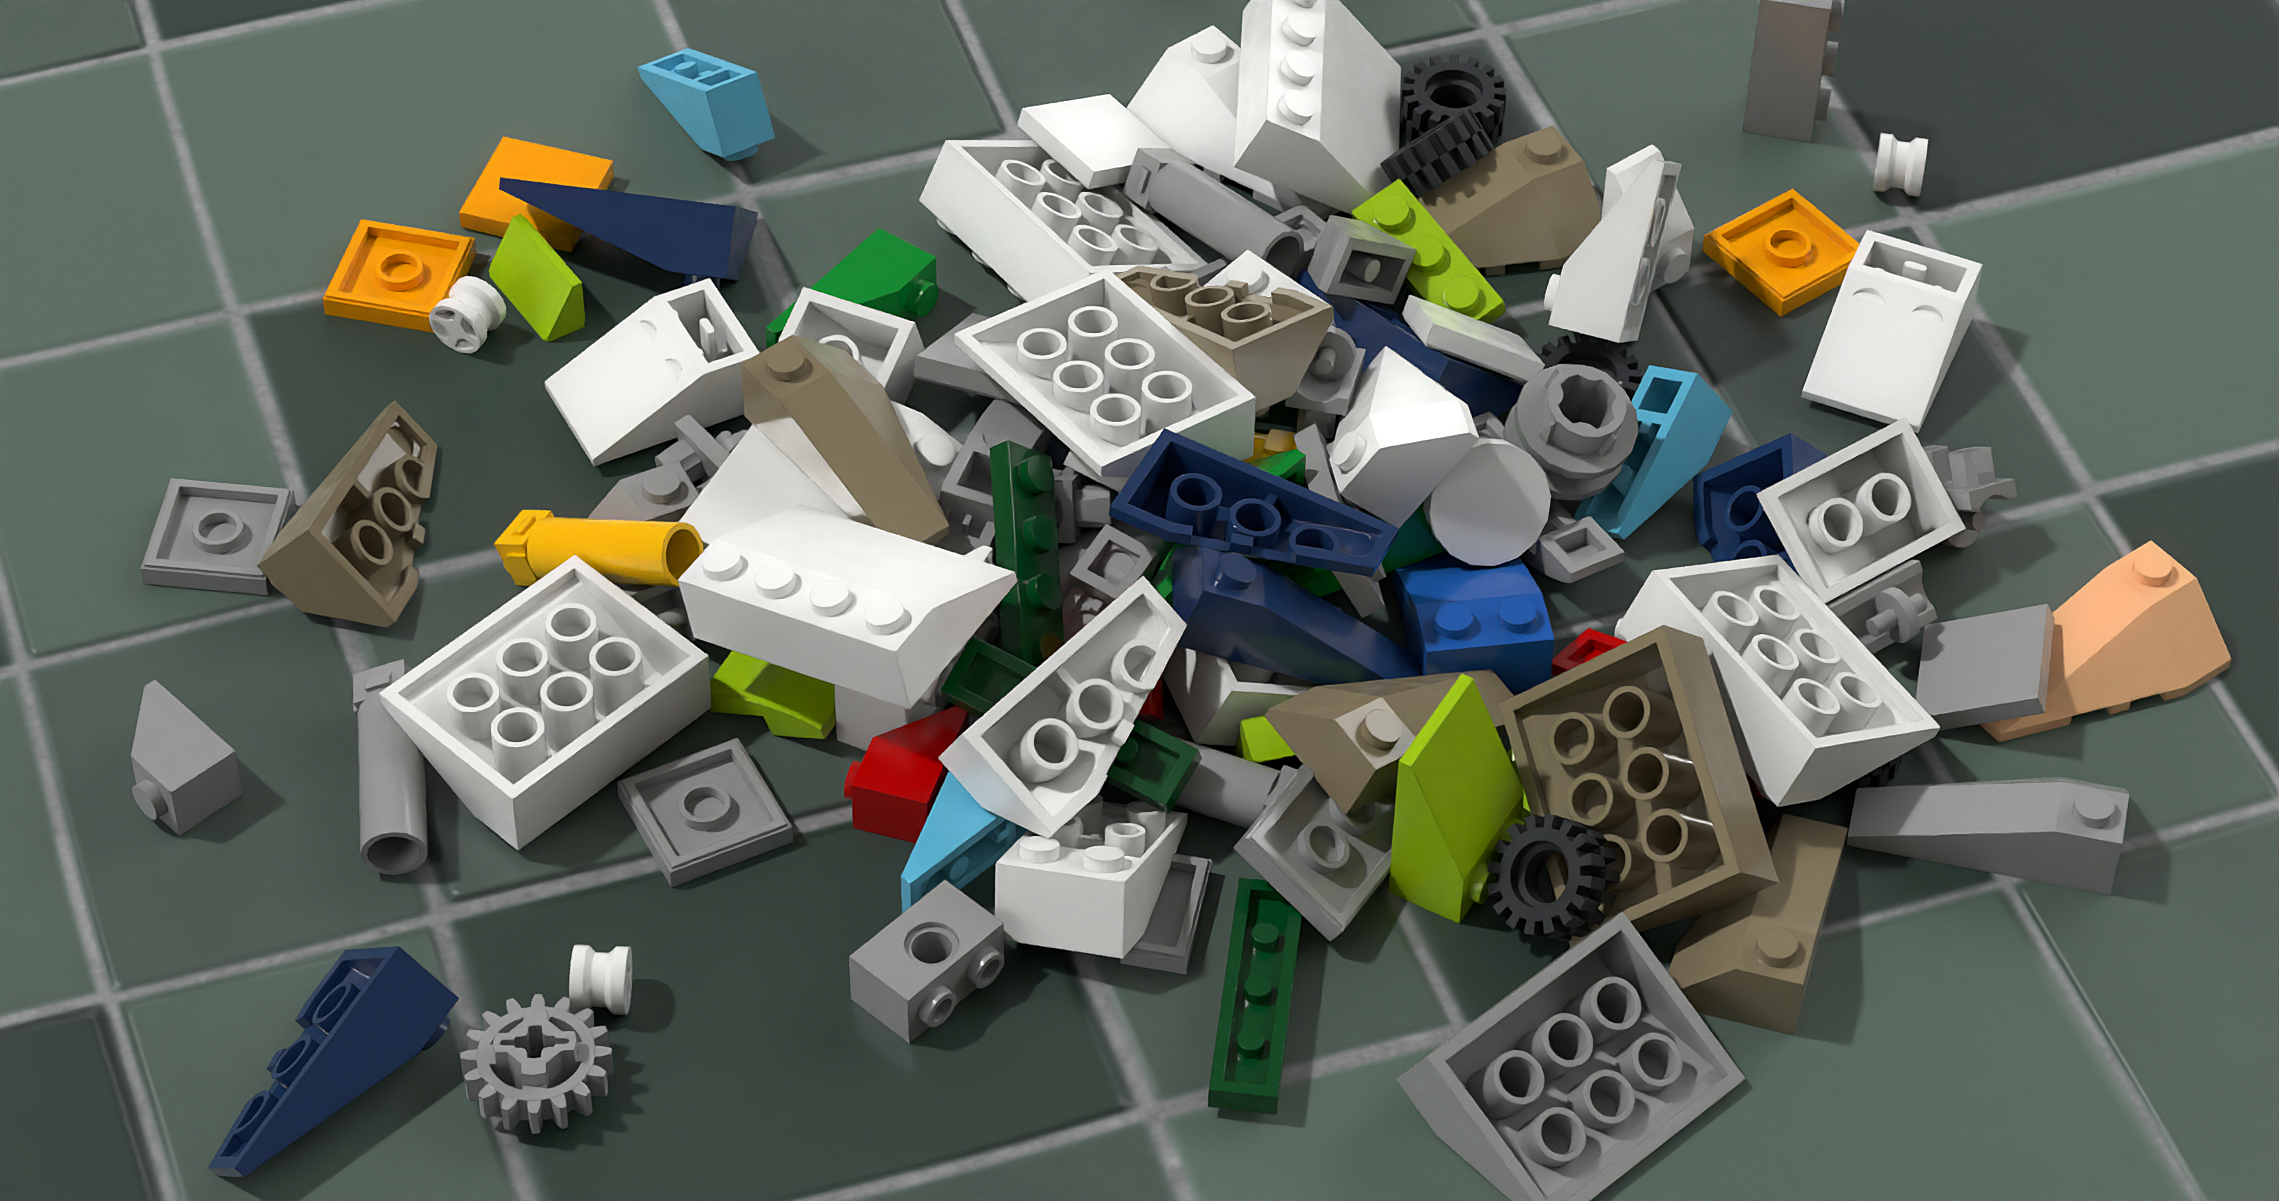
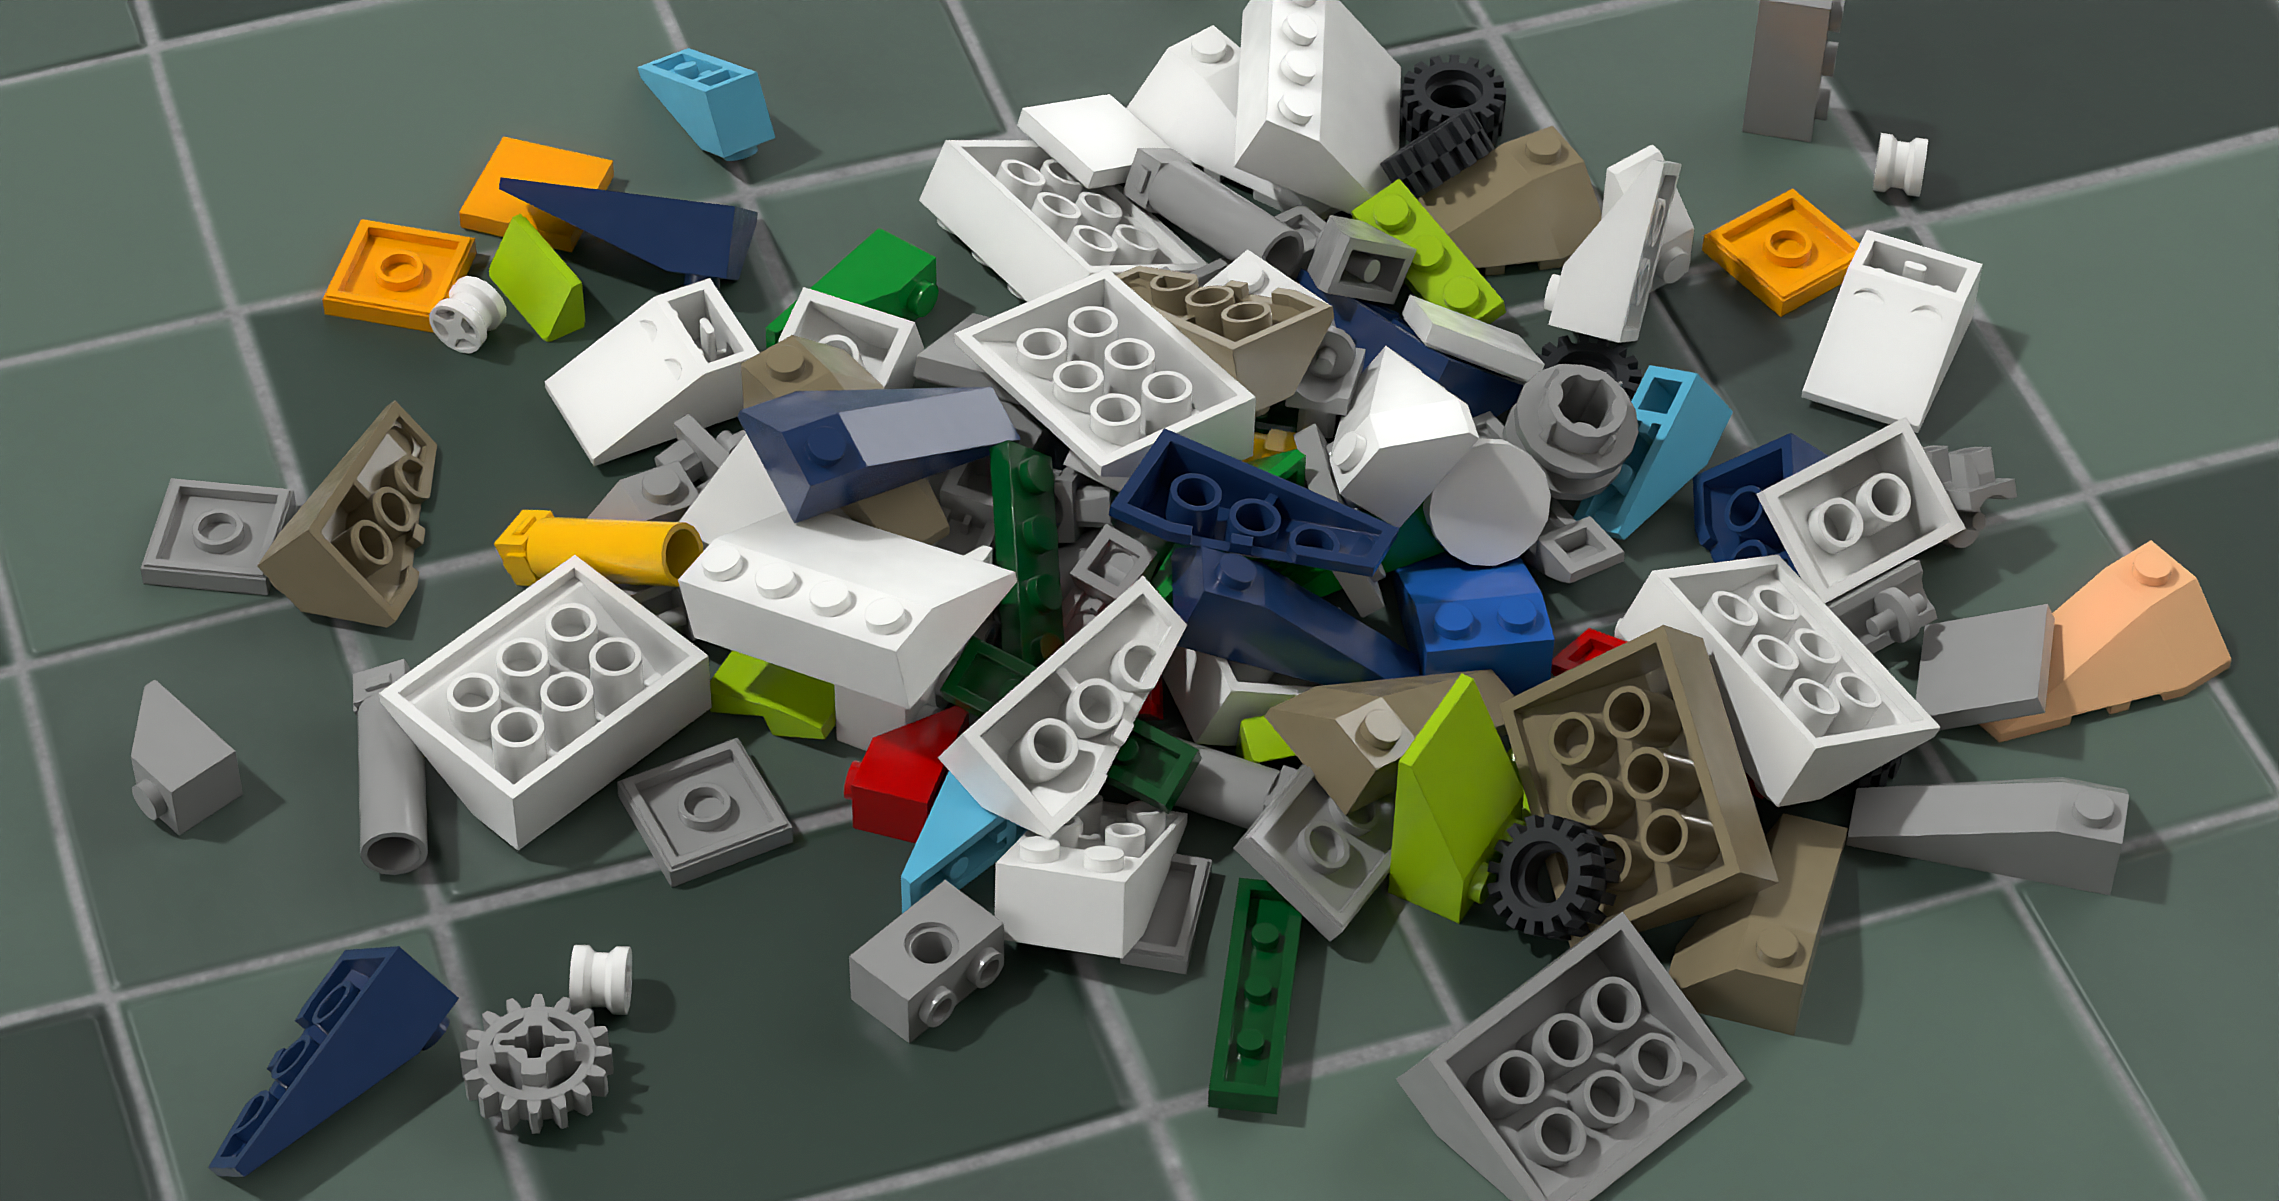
(860, 443): none -> dark blue wedge

